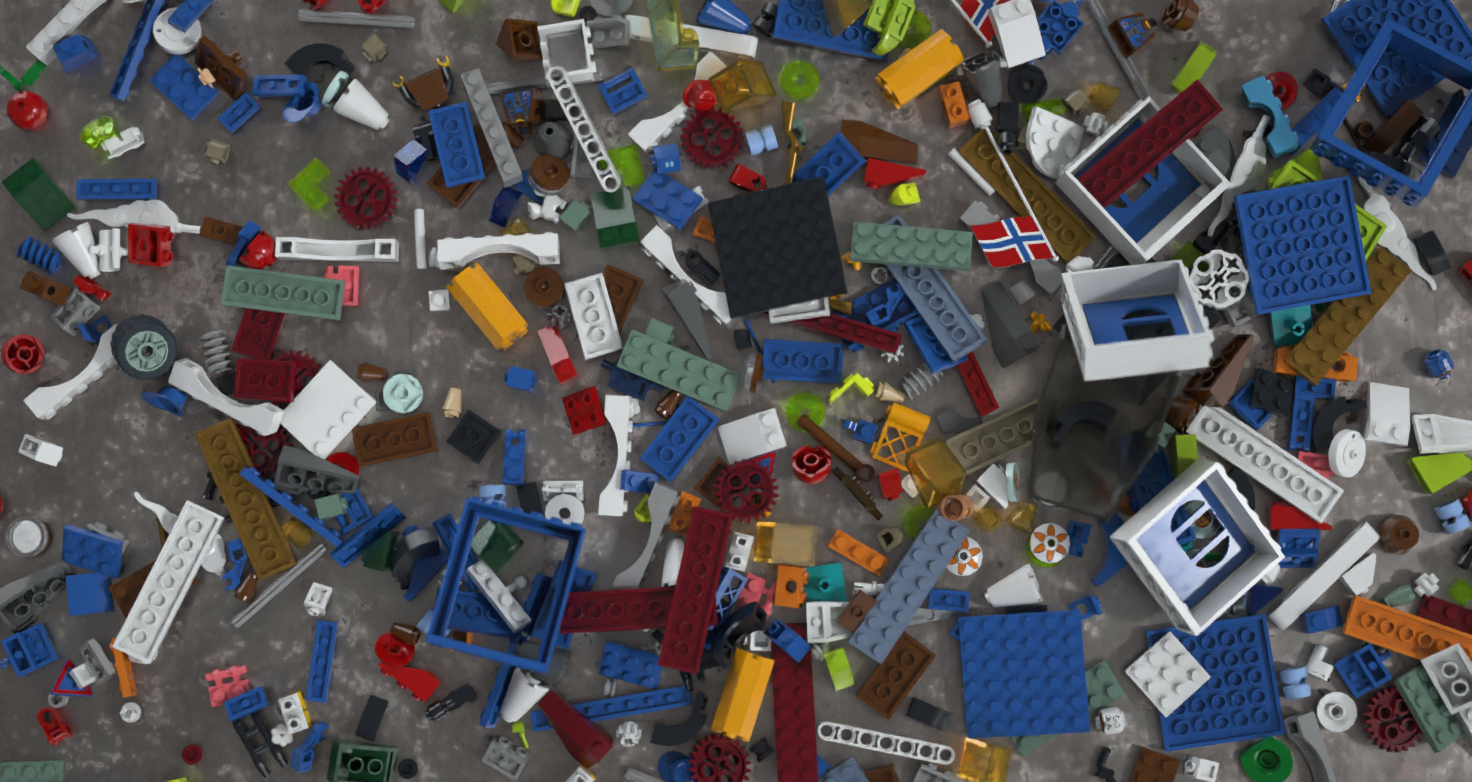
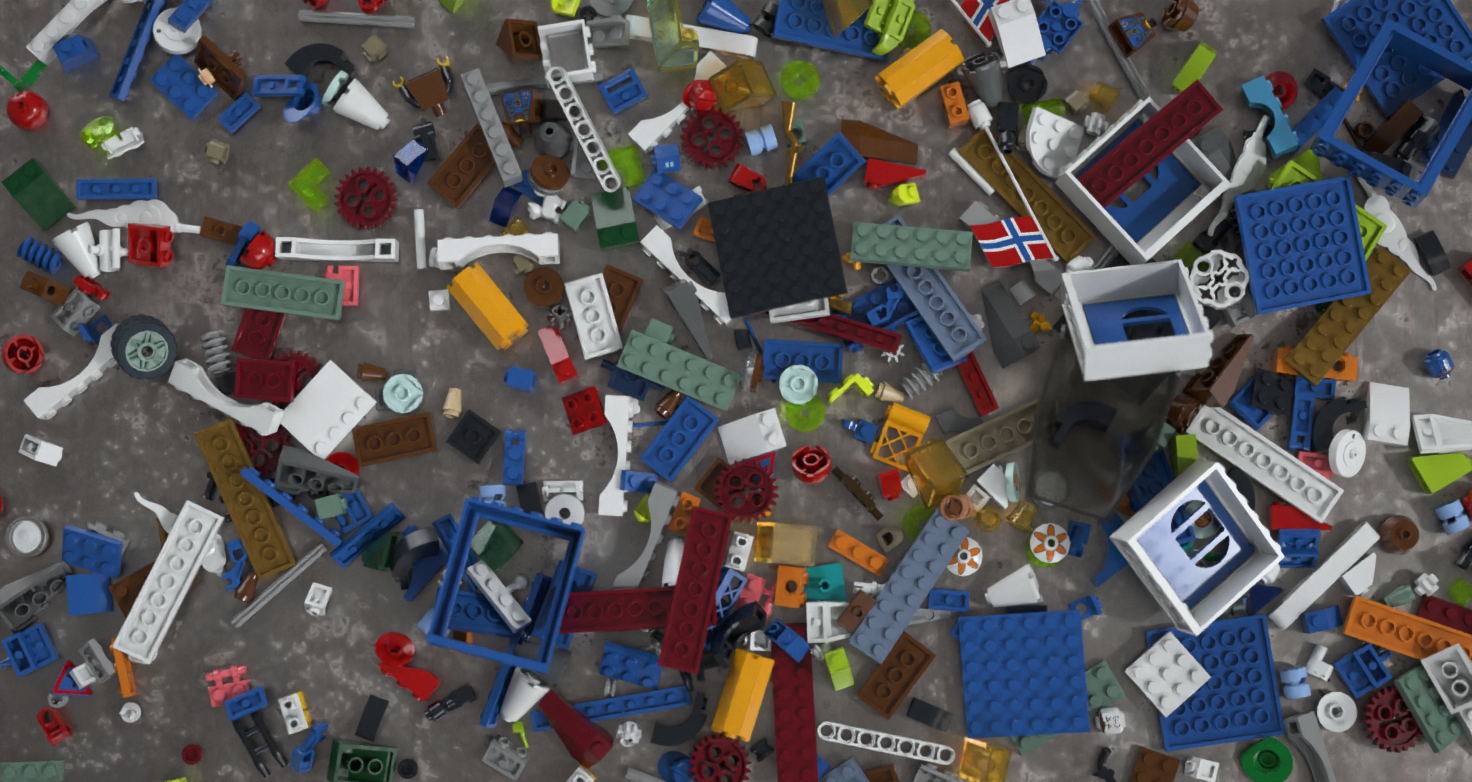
(167, 399): blue piece -> none
(280, 731): white plant -> none
(297, 532): clear yellow piece -> none
(322, 661): blue plate -> none
(406, 633): reddish brown cone -> none
(456, 145): blue plate -> none
(798, 384): none -> light aqua tile
(835, 448): reddish brown piece -> none
(1290, 325): teal tile -> none

